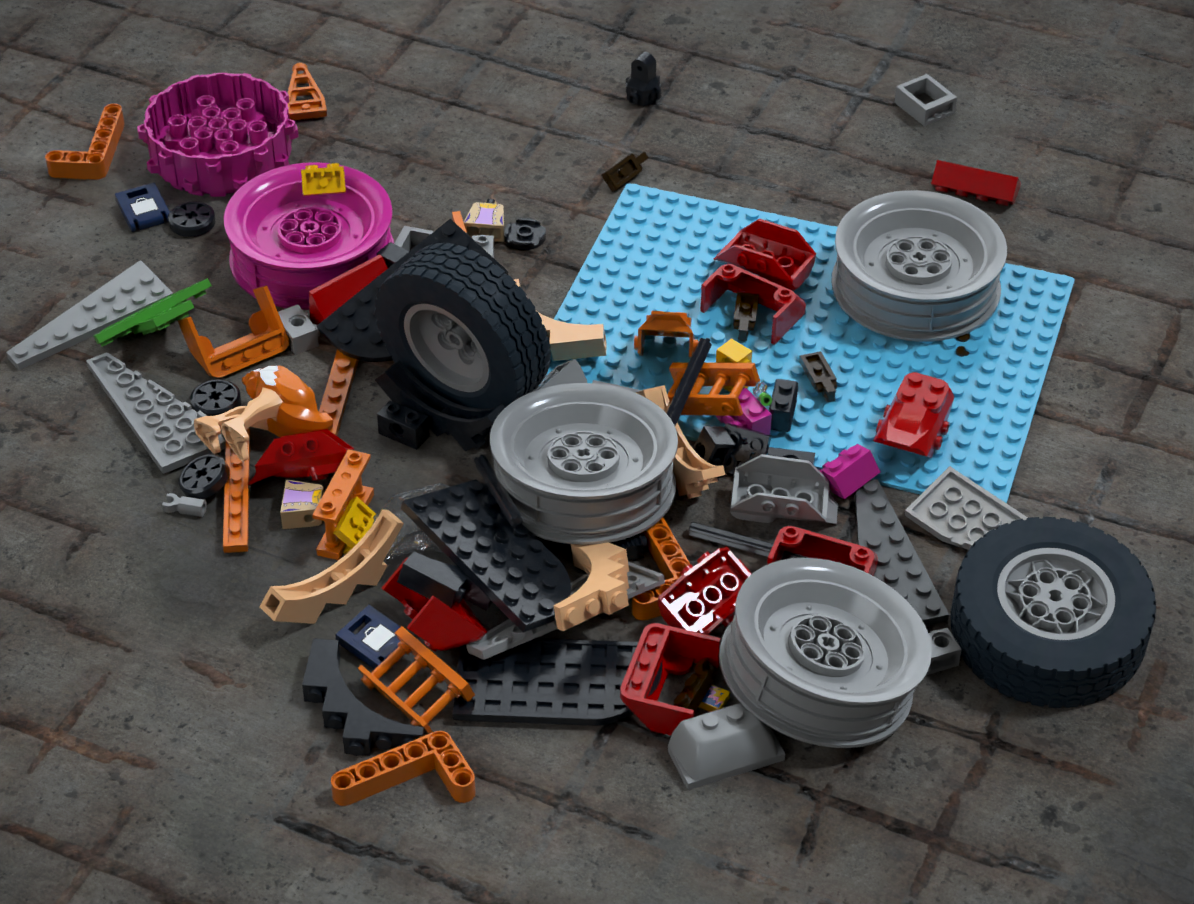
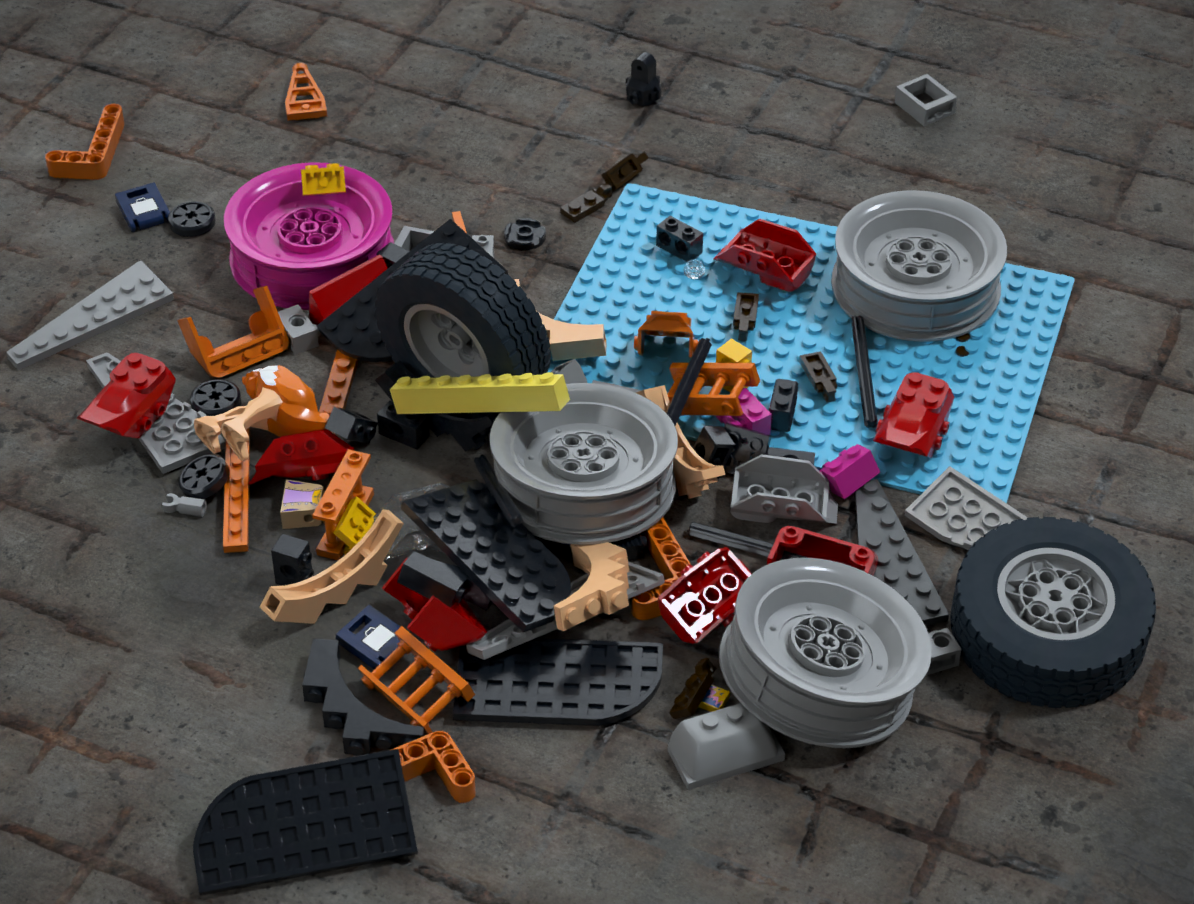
(132, 398): none -> red slope
(156, 315): bright green plate -> none
(217, 132): dark pink wheel -> none
(291, 560): none -> black brick
(304, 822): none -> black plate
(351, 425): none -> black brick
(480, 393): none -> light yellow brick
(486, 220): tan torso -> none
(587, 203): none -> dark brown hinge
(678, 652): red windscreen -> none
(679, 239): none -> black brick
(694, 269): none -> clear plate
(761, 394): arm -> none
(776, 297): red windscreen -> none
(864, 372): none -> black axle
(975, 182): red slope -> none

